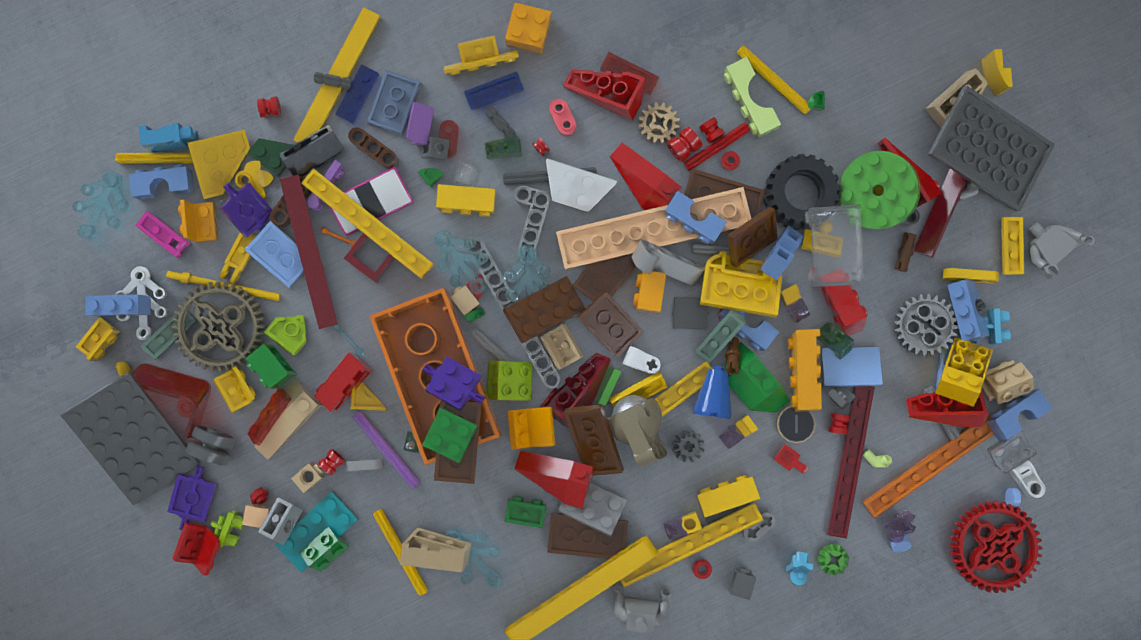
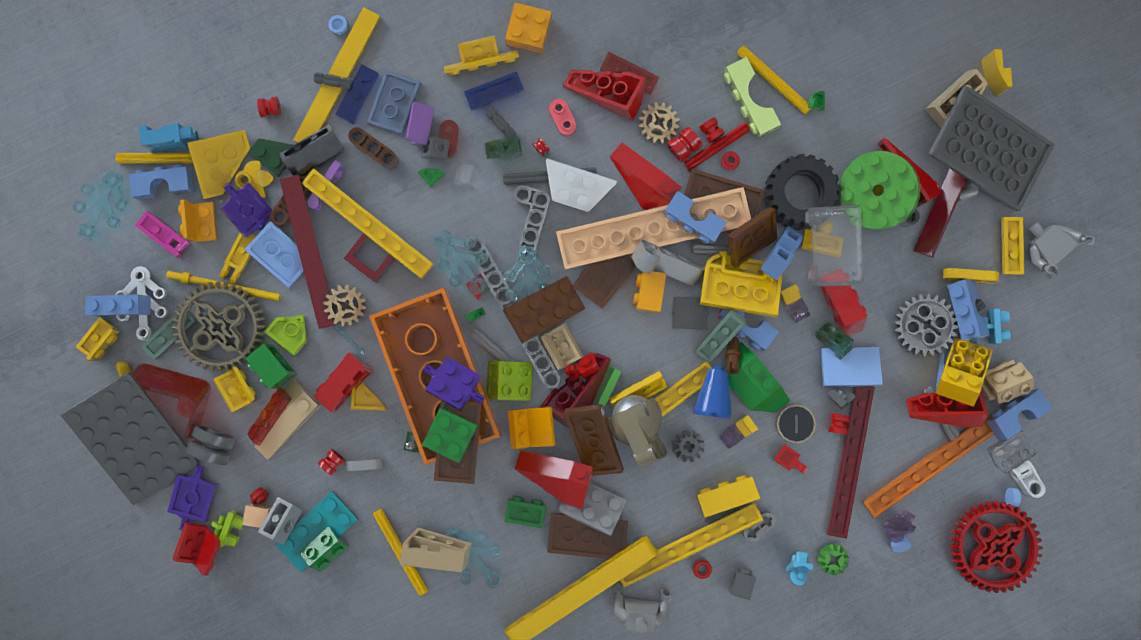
(300, 478): tan brick -> none
(324, 230): orange hinge -> none
(338, 25): none -> light blue tile
(349, 297): none -> tan gear
(378, 196): slope -> none
(386, 449): medium lavender axle -> none
(465, 300): tan brick -> none
(466, 200): yellow brick -> none
(584, 367): none -> red plate
(610, 324): reddish brown plate -> none
(637, 360): white piece -> none
(683, 525): leg -> none
(805, 370): light orange wedge -> none
(877, 461): yellowish green arm -> none
(905, 252): reddish brown pin -> none

